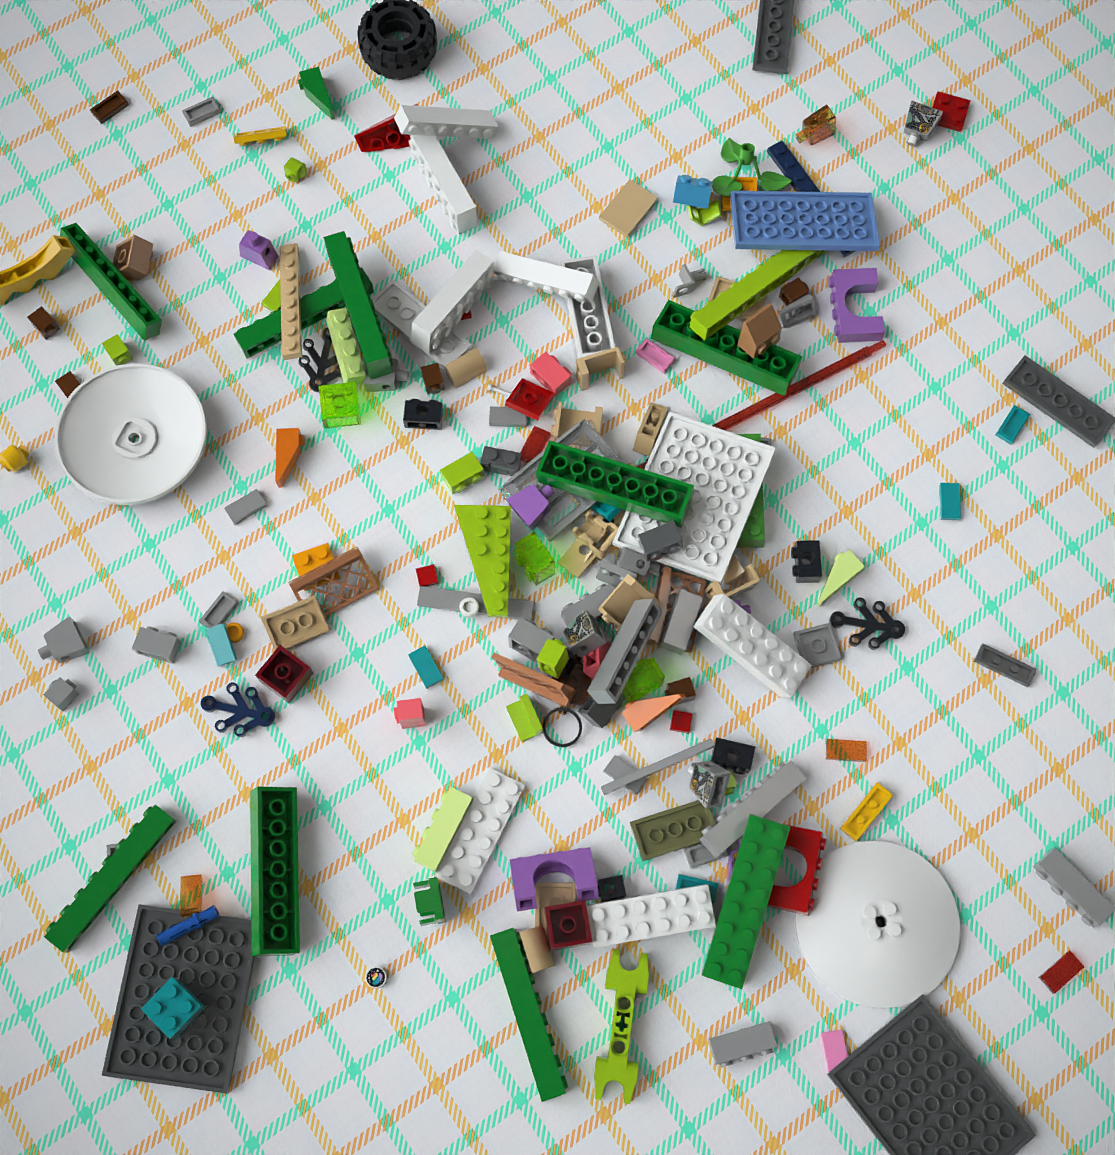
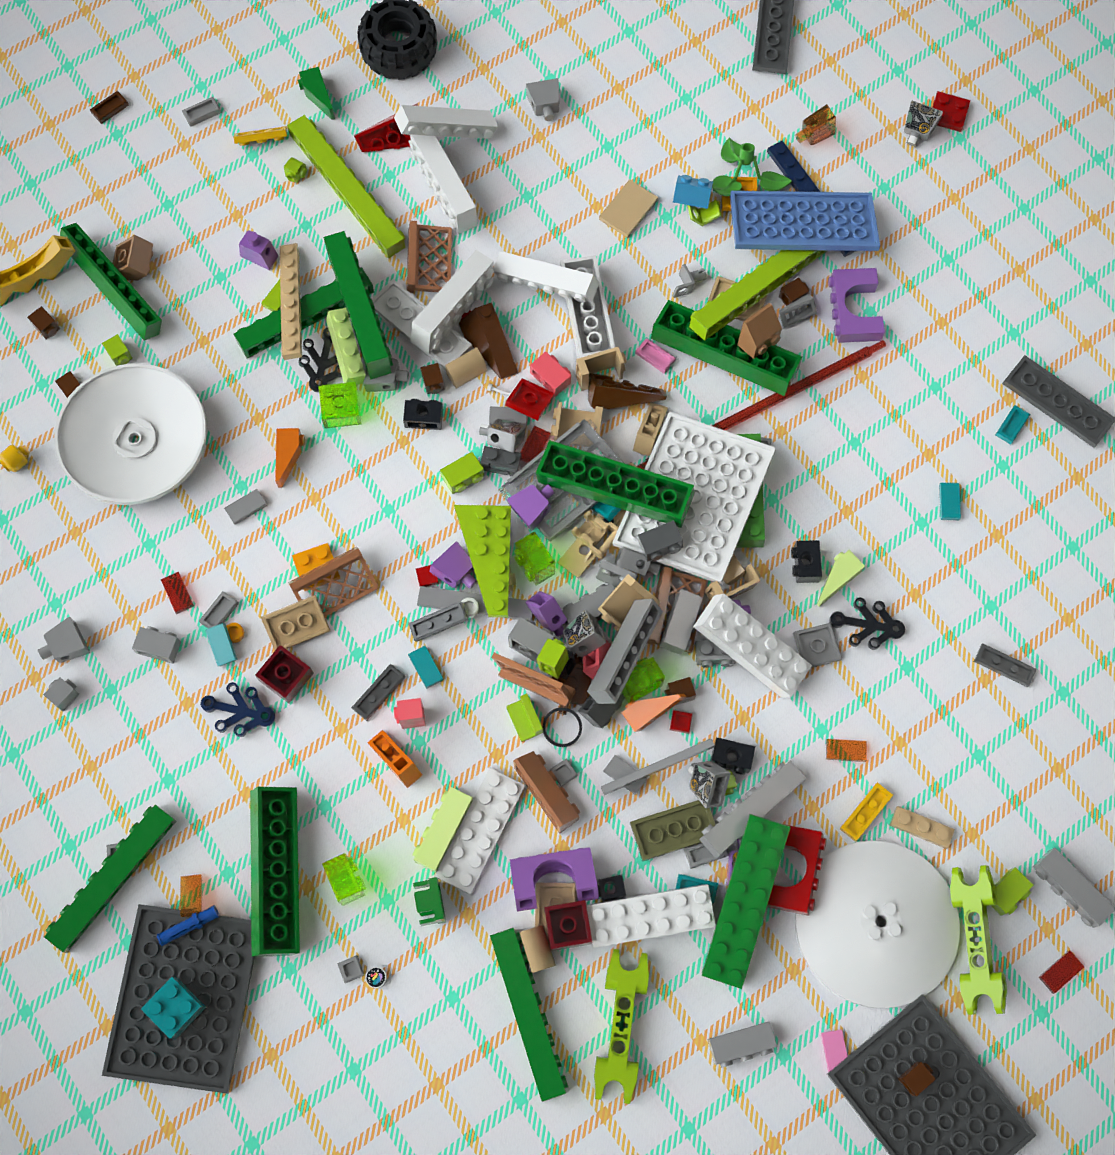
(177, 592): none -> clear red tile
(343, 879): none -> clear neon green brick
(346, 186): none -> lime brick
(350, 969): none -> light grey tile
(378, 692): none -> dark grey tile
(395, 758): none -> orange slope
(413, 256): none -> nougat fence
(438, 621): none -> tile
(454, 567): none -> medium lavender torso
(485, 332): none -> reddish brown wedge
(504, 434): none -> light grey torso
(544, 97): none -> light grey torso
(546, 791): none -> nougat slope
(547, 612): none -> medium lavender torso
(564, 772): none -> light grey tile
(612, 394): none -> reddish brown wedge
(709, 654): none -> light grey bracket
(917, 1078): none -> reddish brown brick
(922, 827): none -> tan plate
(980, 979): none -> lime piece
(1010, 890): none -> lime brick

